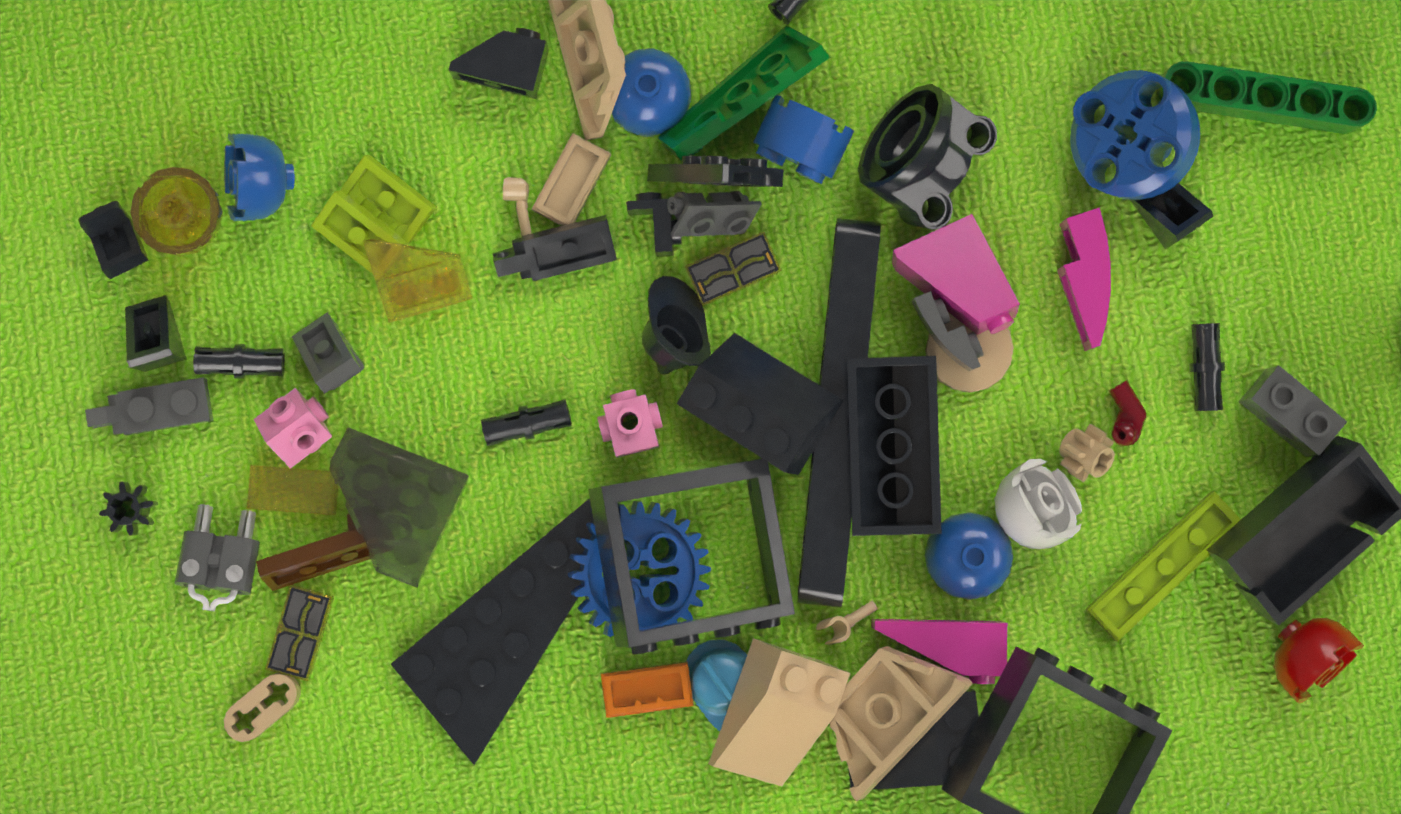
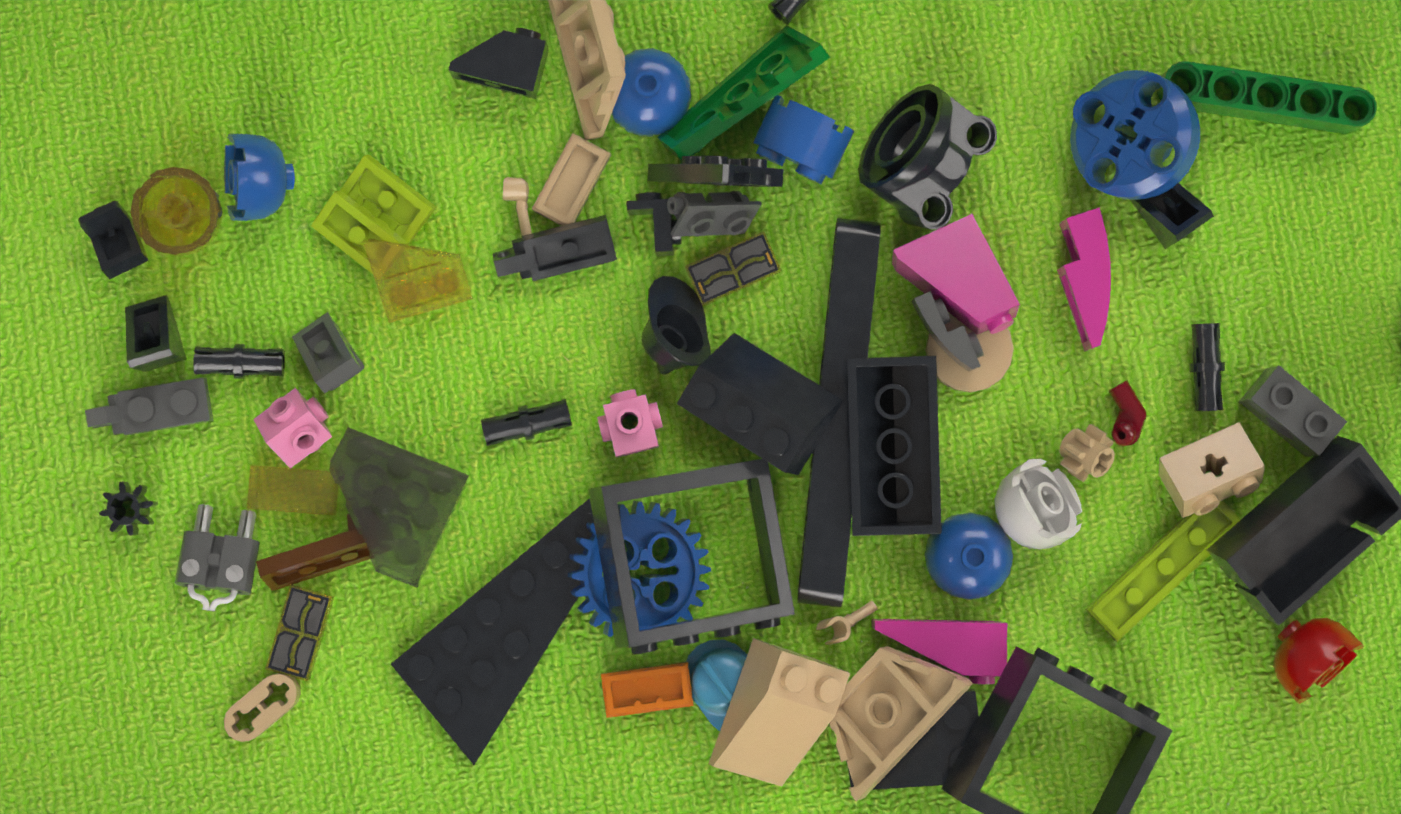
(1224, 453): none -> tan brick

